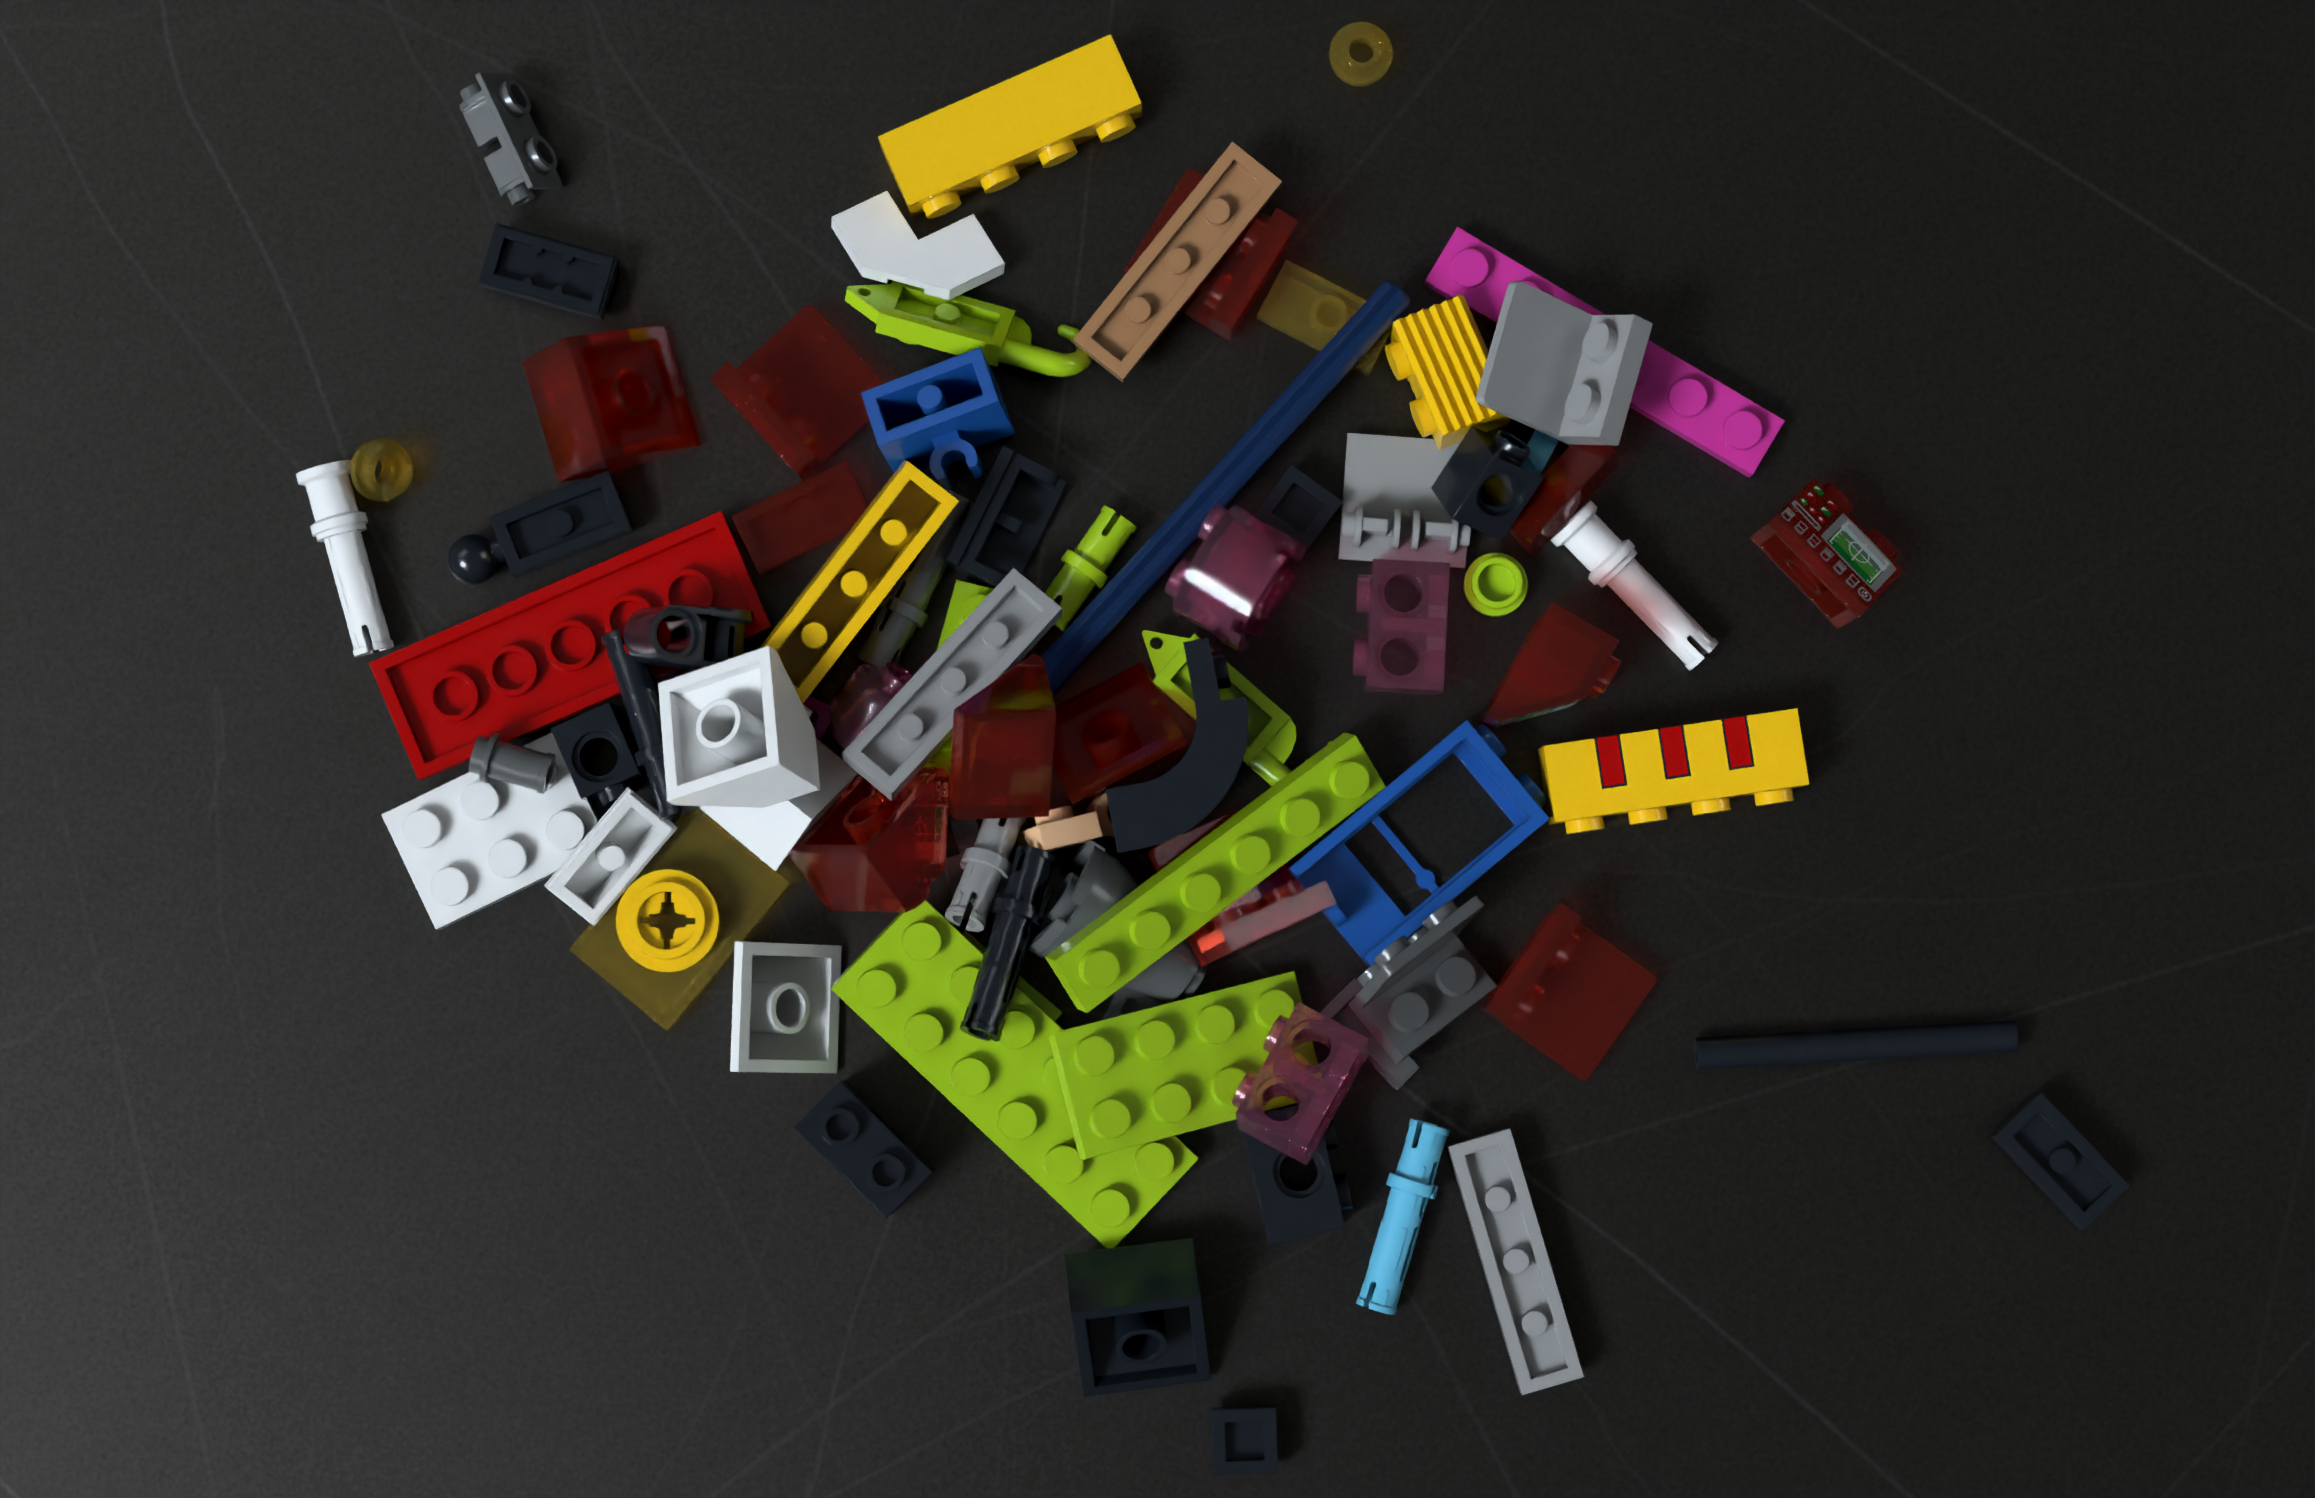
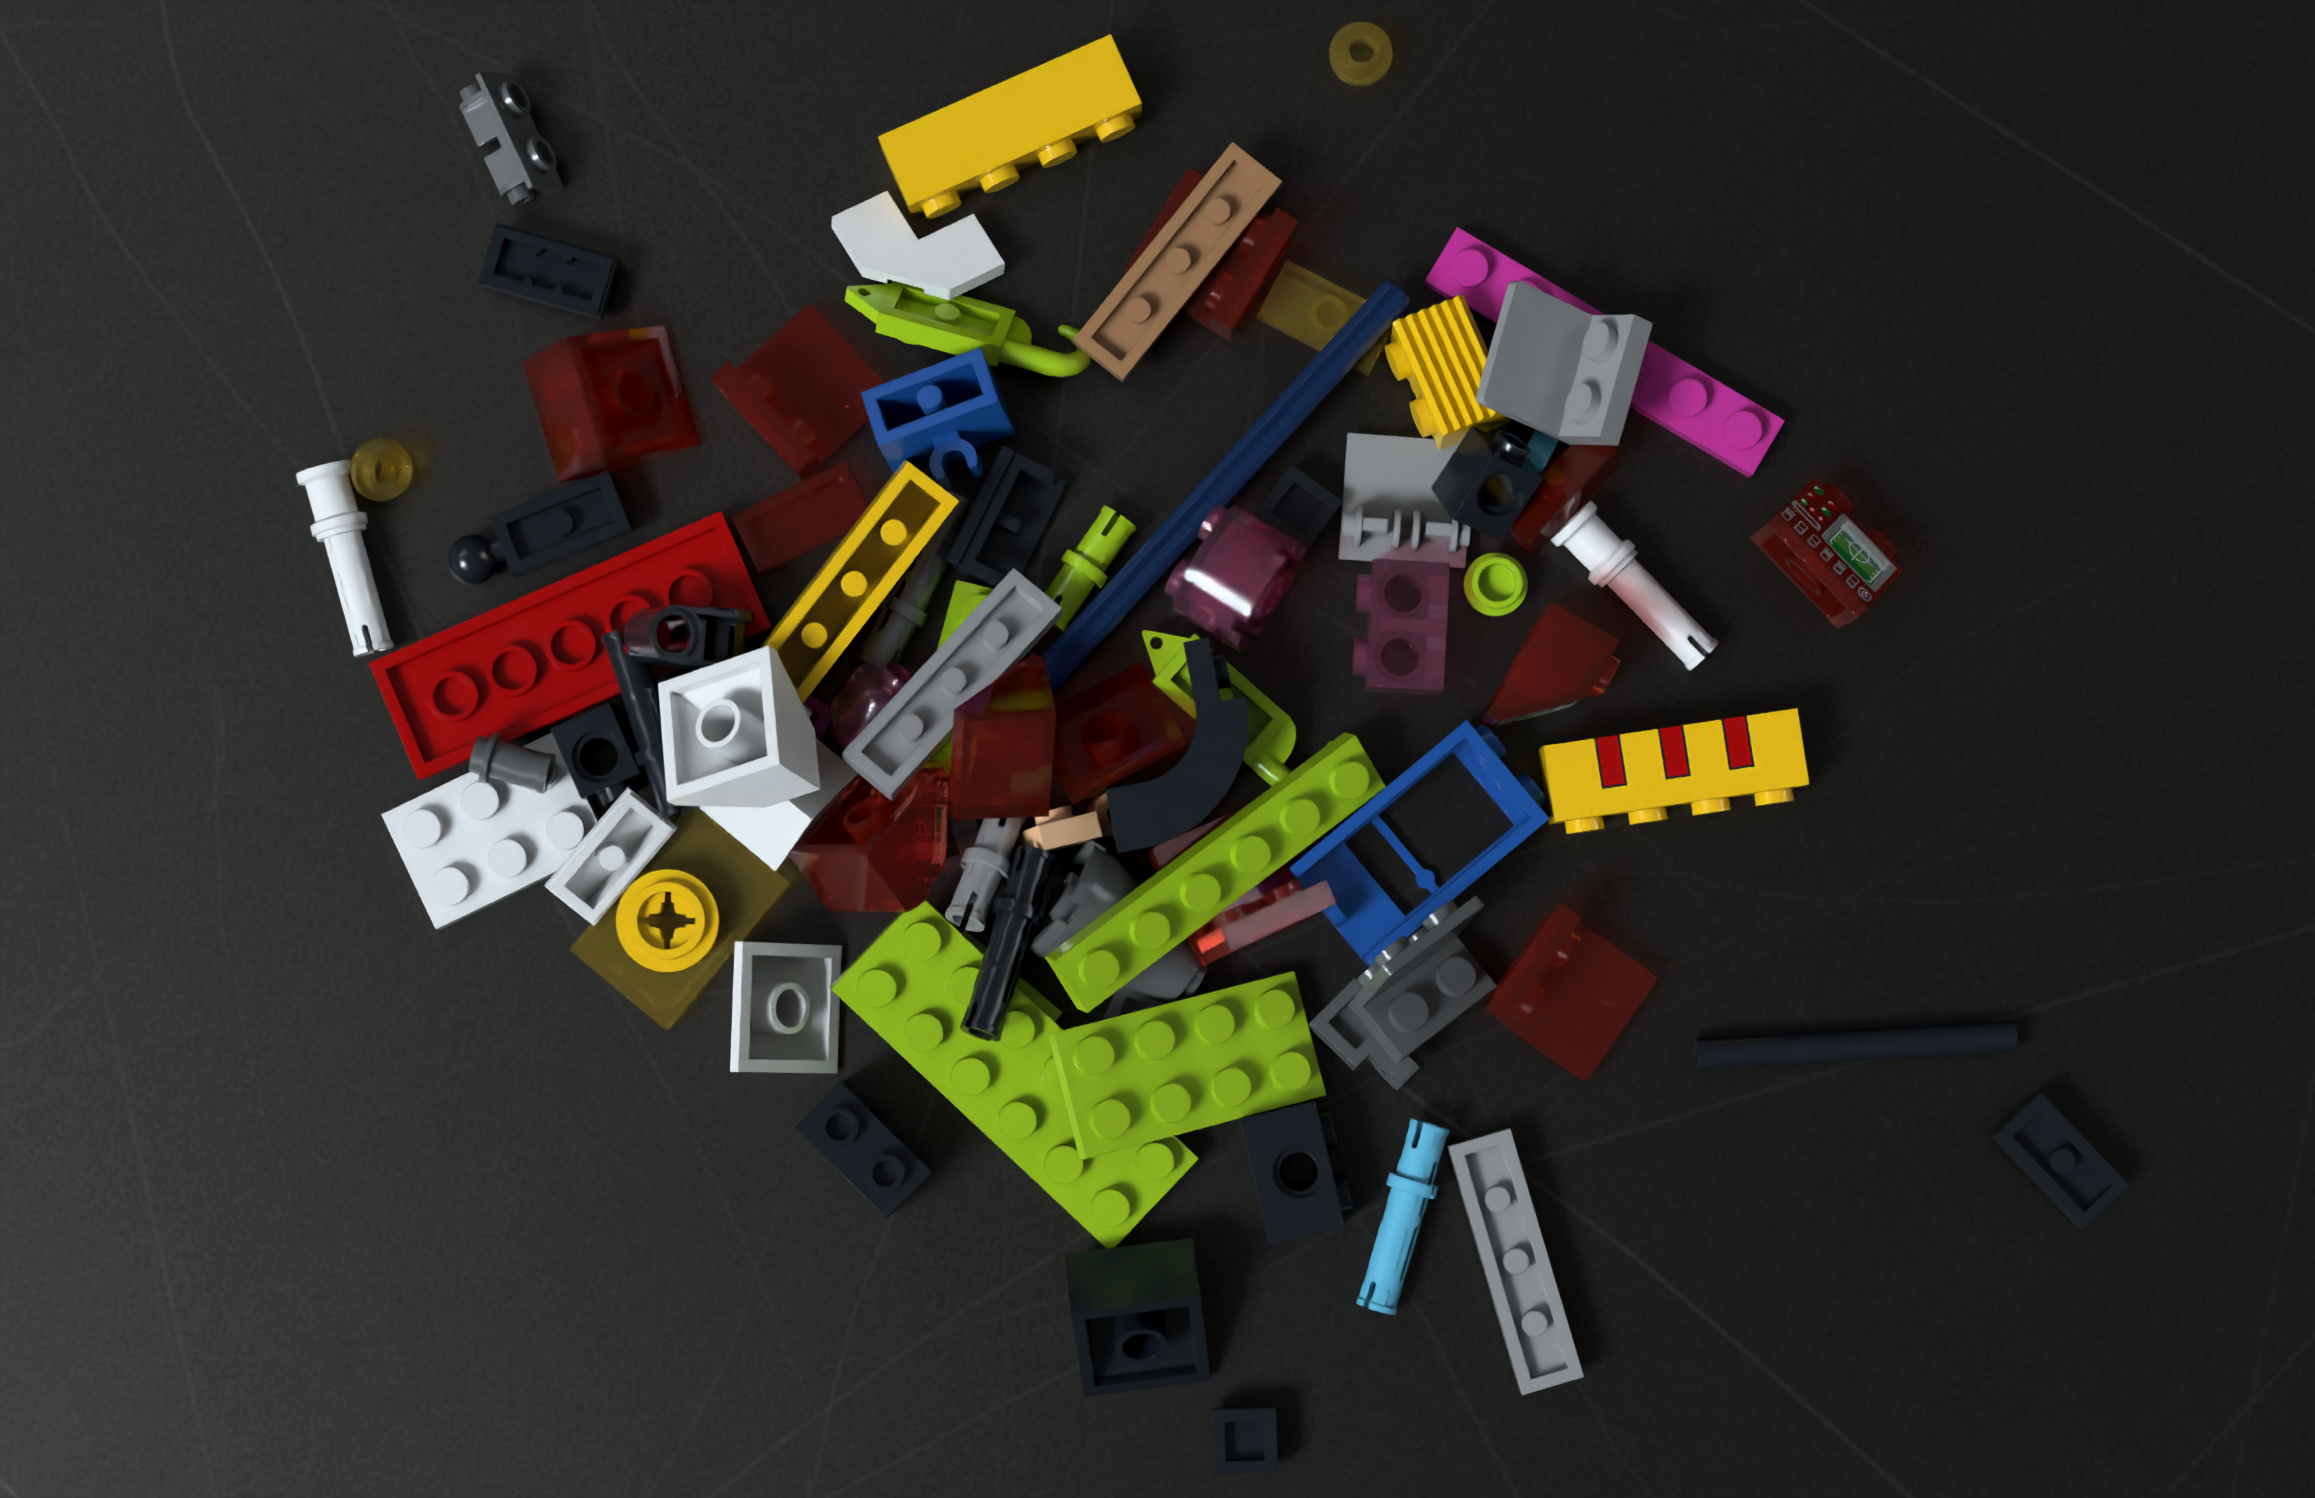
(1315, 1088): clear pink brick -> none

